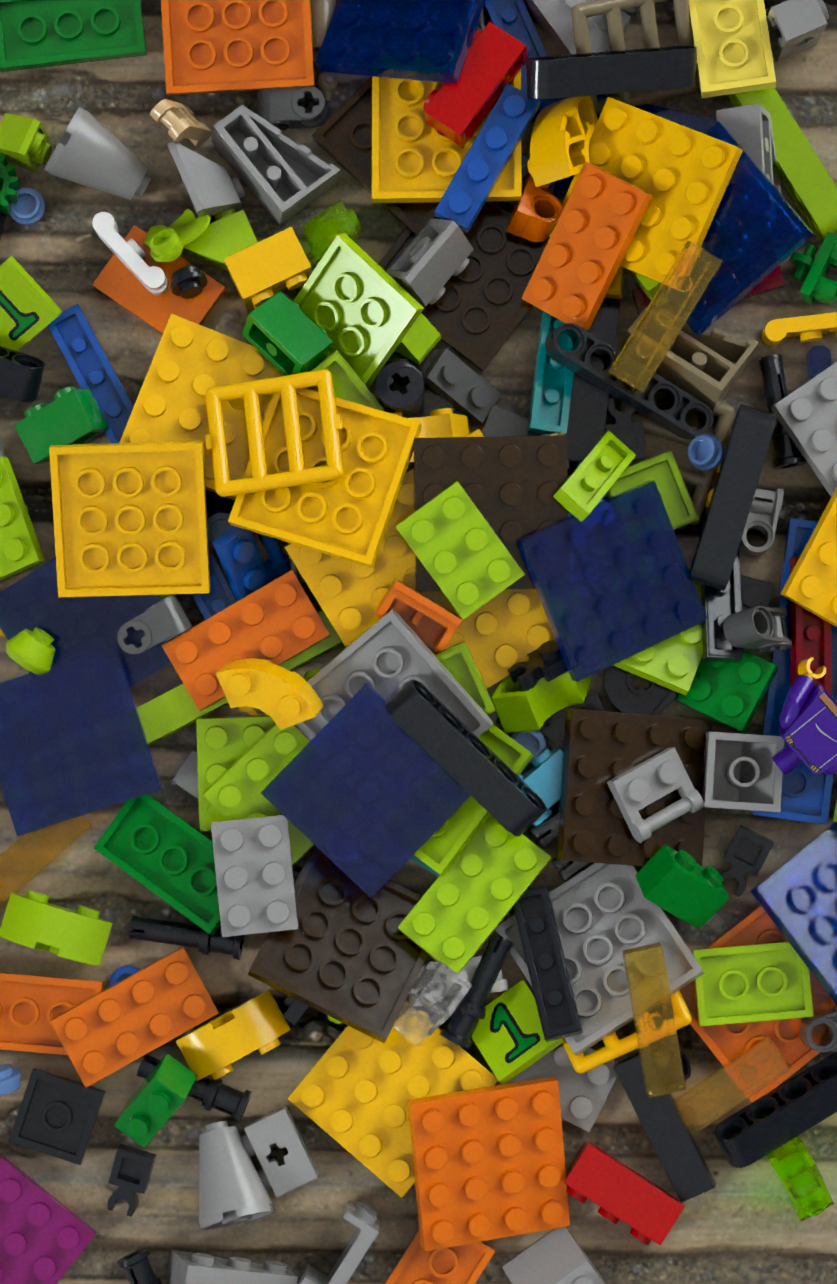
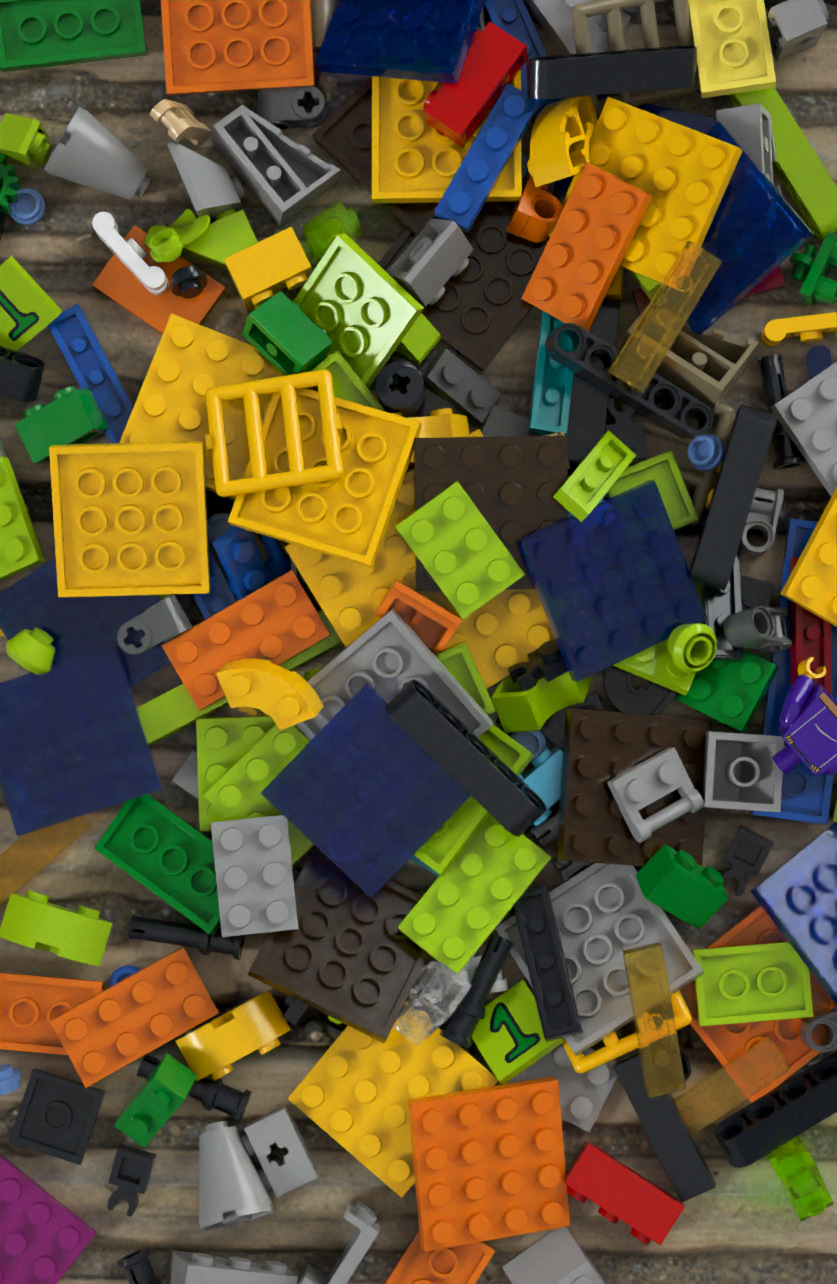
(692, 647): none -> lime cone

